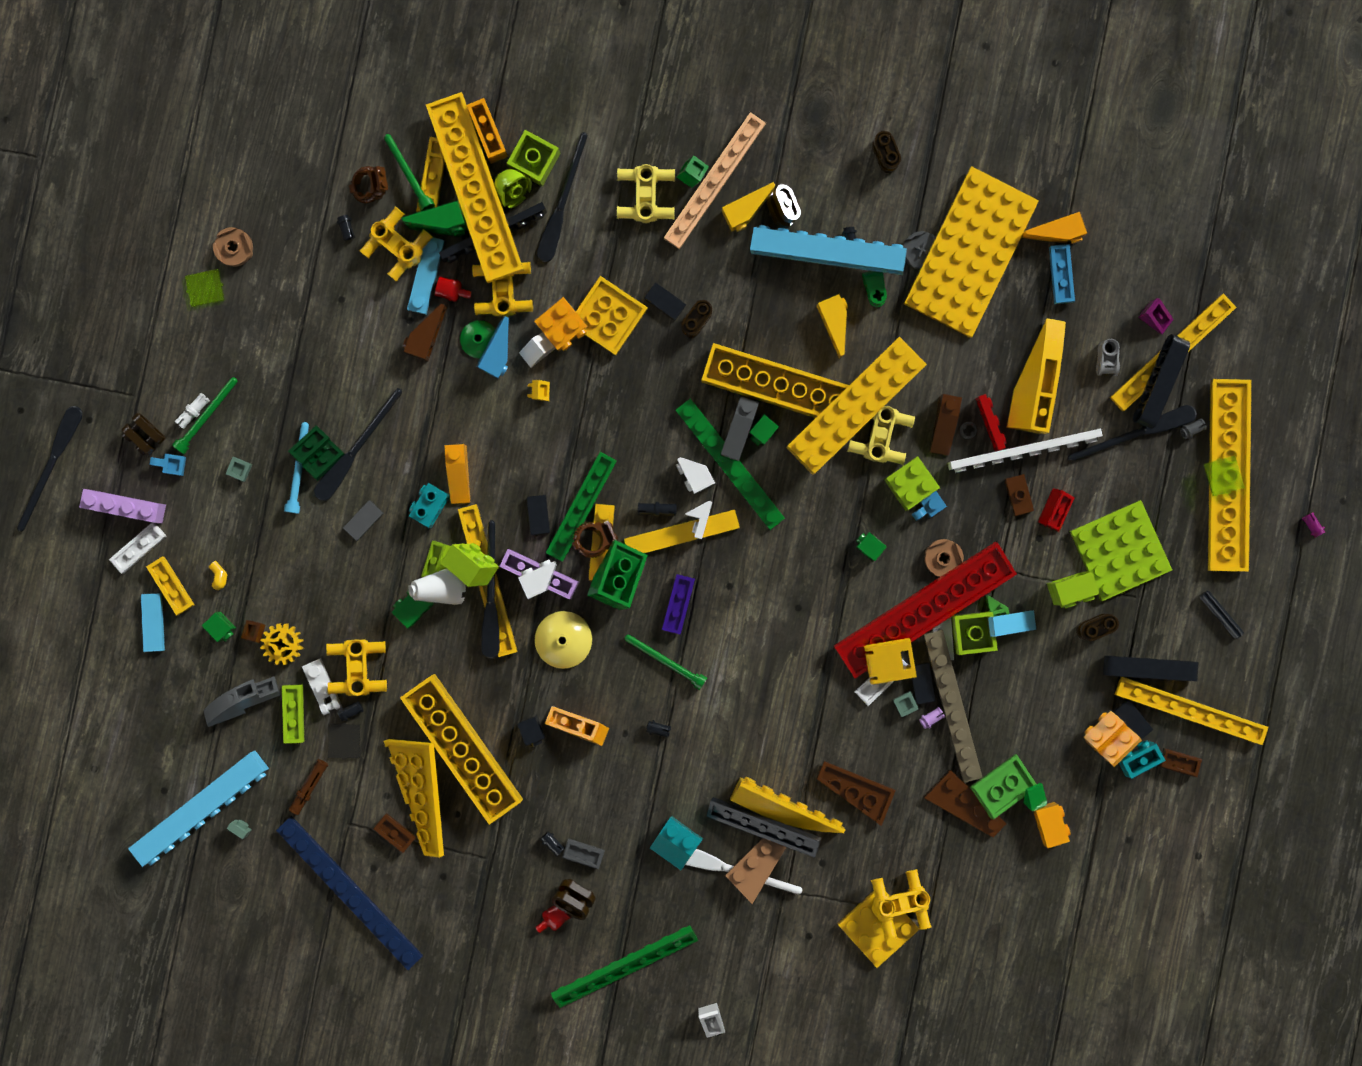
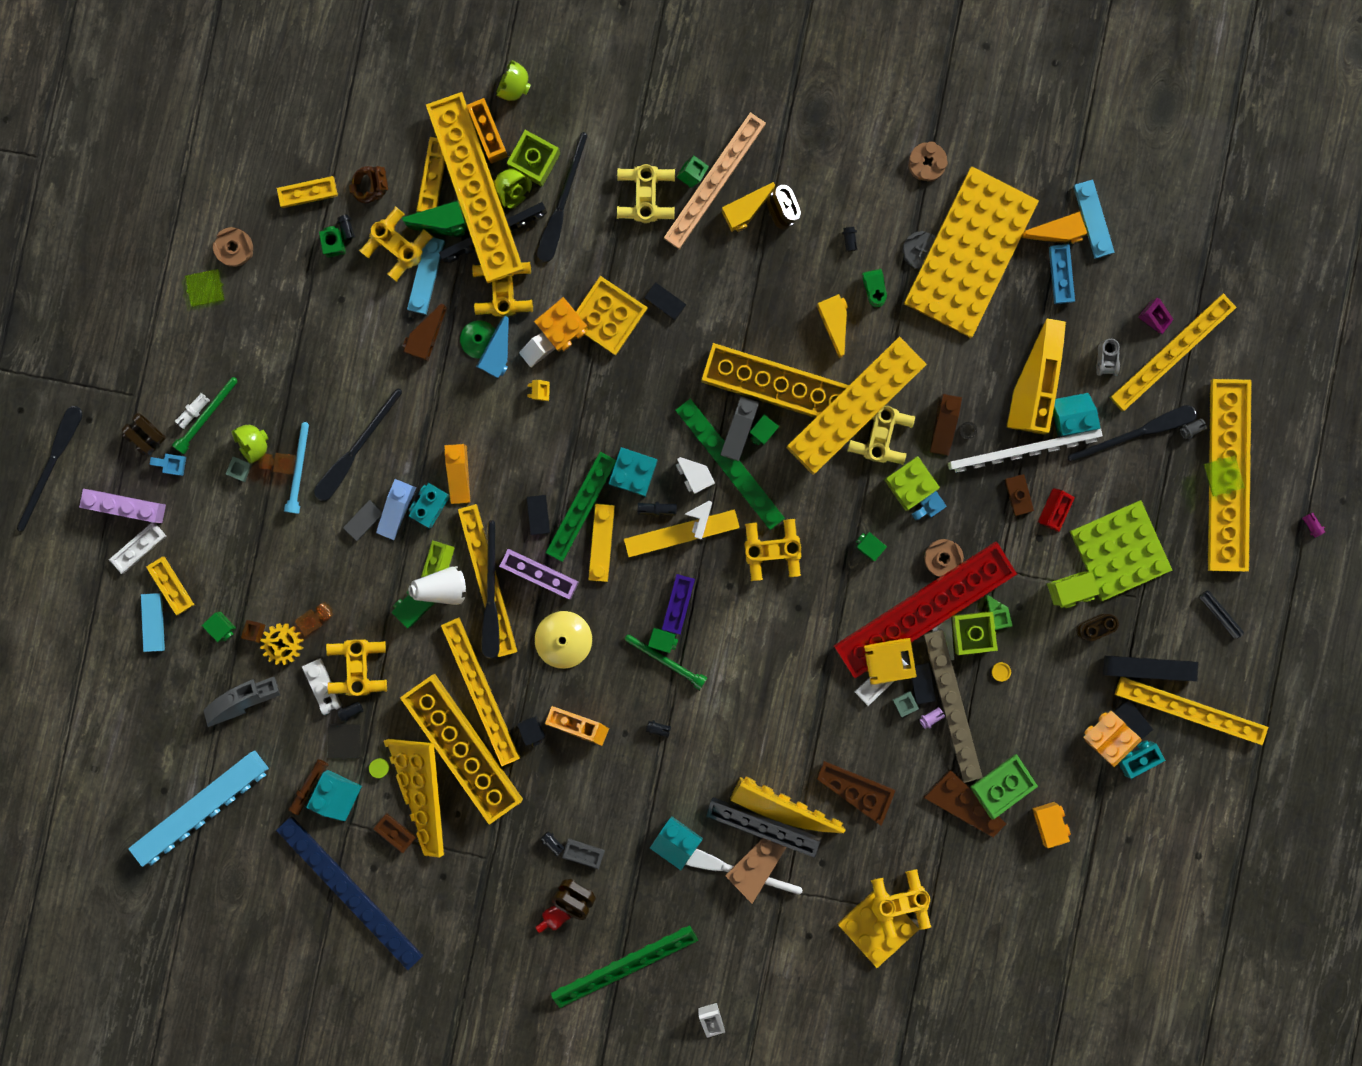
(220, 576): yellow arm -> none
(239, 828): sand green plate -> none
(251, 442): none -> lime cylinder
(282, 463): none -> clear orange plate
(293, 713): lime plate -> none
(307, 192): none -> yellow plate
(310, 621): none -> clear orange plate
(316, 453): dark green slope -> none
(334, 796): none -> teal slope
(335, 249): none -> green brick
(379, 768): none -> lime tile
(395, 508): none -> light blue slope
(424, 201): green piece -> none
(451, 289): red piece -> none
(470, 564): lime brick -> none
(480, 691): none -> yellow plate
(513, 82): none -> lime cylinder
(537, 581): white slope -> none
(605, 533): reddish brown piece -> none
(618, 576): green slope -> none
(633, 471): none -> teal brick
(663, 640): none -> green brick
(696, 318): dark brown brick -> none
(773, 549): none -> yellow piece
(827, 250): medium azure brick -> none
(886, 151): dark brown brick -> none
(926, 172): none -> medium nougat plate
(991, 422): red plate -> none
(1001, 671): none -> yellow piece
(1012, 623): medium azure tile -> none
(1035, 797): green slope -> none
(1075, 415): none -> teal slope
(1093, 219): none -> medium azure plate
(1161, 381): black beam -> none
(1181, 762): reddish brown plate -> none

